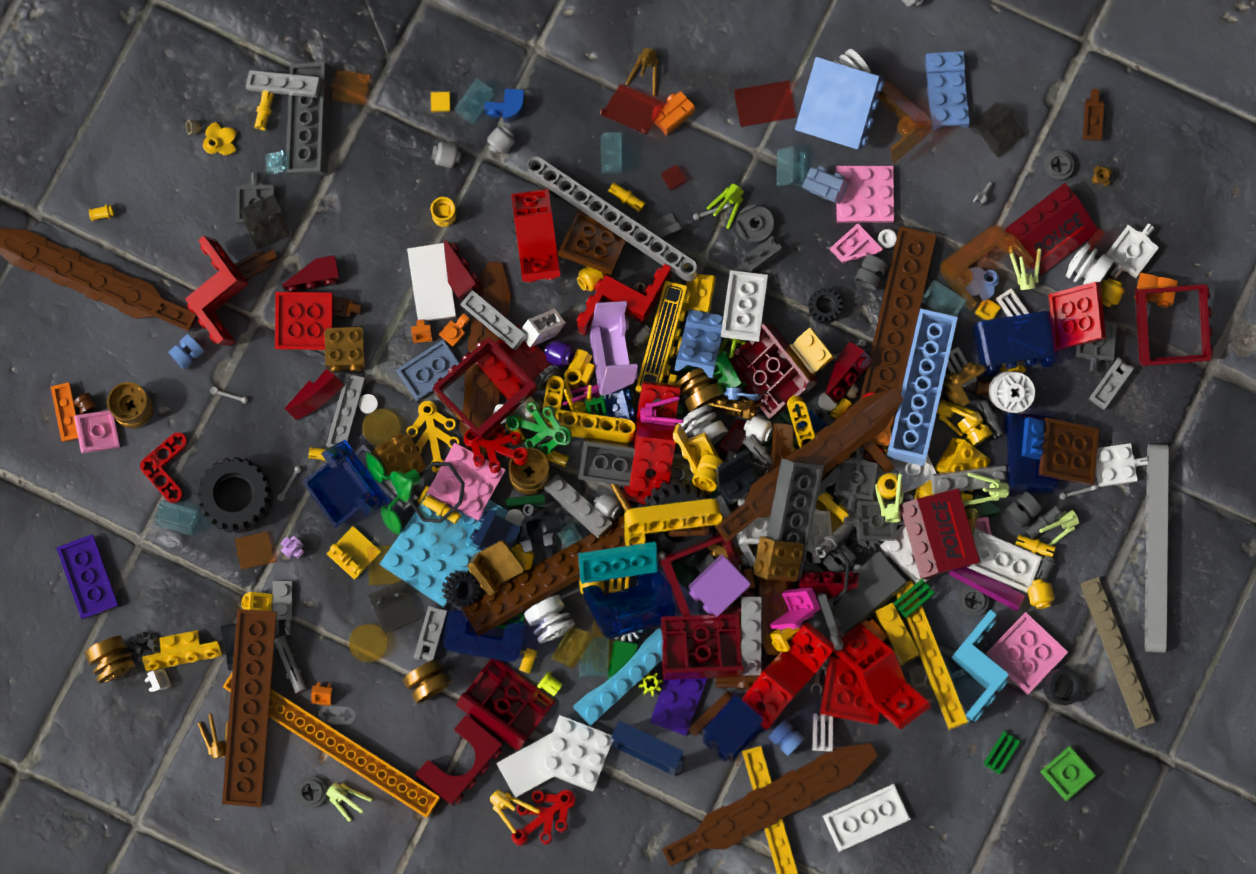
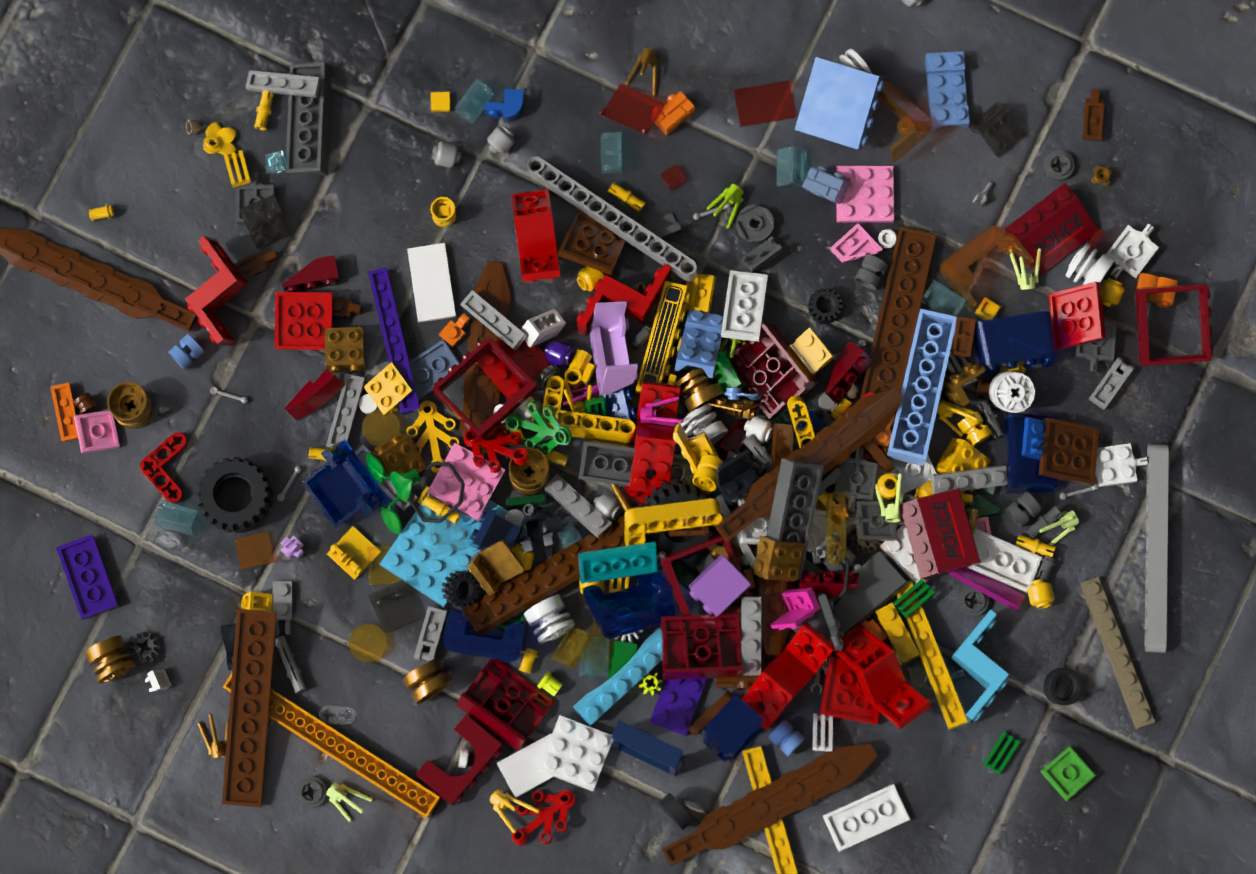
(180, 650): yellow bracket -> none
(234, 157): none -> yellow tile
(321, 695): orange tile -> none
(350, 87): clear orange piece -> none
(388, 389): none -> yellow hinge
(393, 334): none -> dark purple plate
(421, 332): orange tile -> none
(458, 273): dark red slope -> none
(463, 759): none -> white tile
(676, 811): none -> black tyre
(780, 638): yellow bracket -> none
(839, 528): none -> clear yellow beam
(963, 336): none -> reddish brown hinge
(980, 285): medium blue plate -> none
(996, 490): yellowish green plant -> none
(1004, 296): white tile -> none
(1026, 653): bright pink plate -> none

